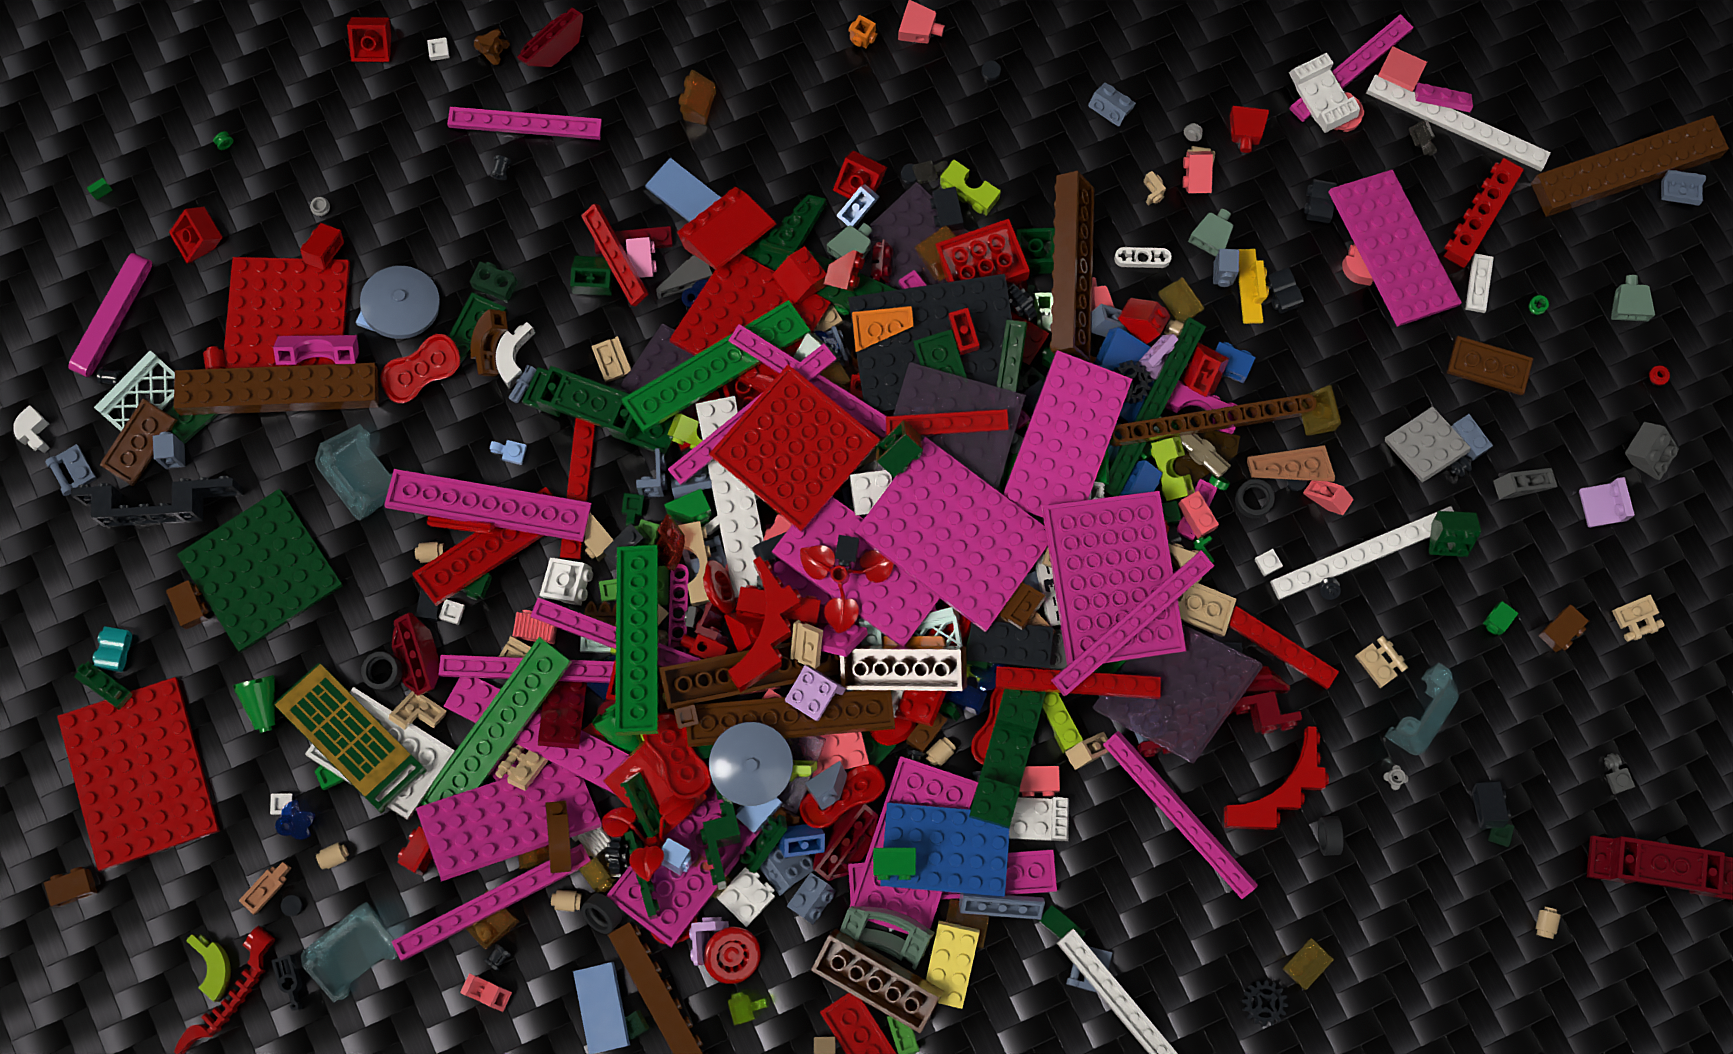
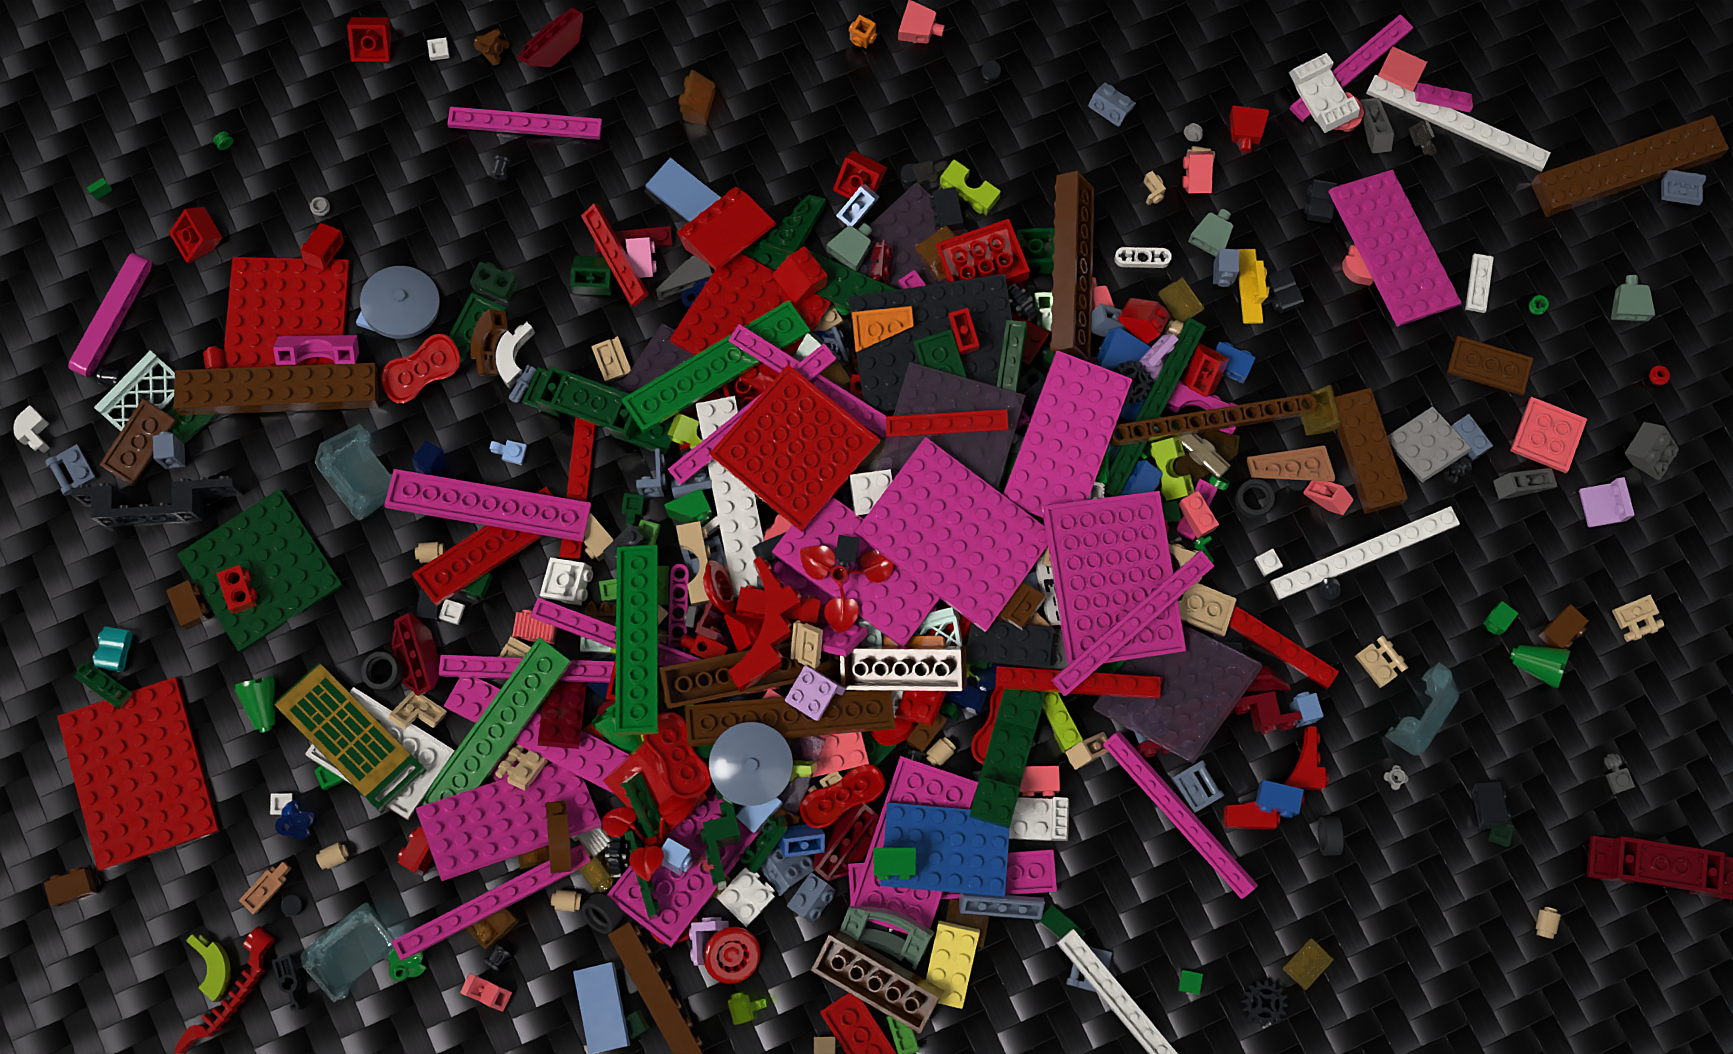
(233, 591): none -> red brick
(411, 966): none -> green plate
(428, 459): none -> clear blue brick
(472, 526): red axle -> none
(670, 543): clear red slope -> none
(685, 715): reddish brown plate -> none
(828, 785): sand blue slope -> none
(844, 271): slope -> none
(899, 449): dark green brick -> none
(1190, 982): none -> green tile
(1192, 789): none -> sand blue plate
(1279, 798): none -> blue brick
(1309, 708): none -> medium blue brick
(1368, 452): none -> reddish brown brick
(1377, 126): none -> dark grey slope
(1453, 533): dark green slope -> none
(1509, 174): red brick -> none
(1541, 662): none -> green cone
(1548, 435): none -> coral plate

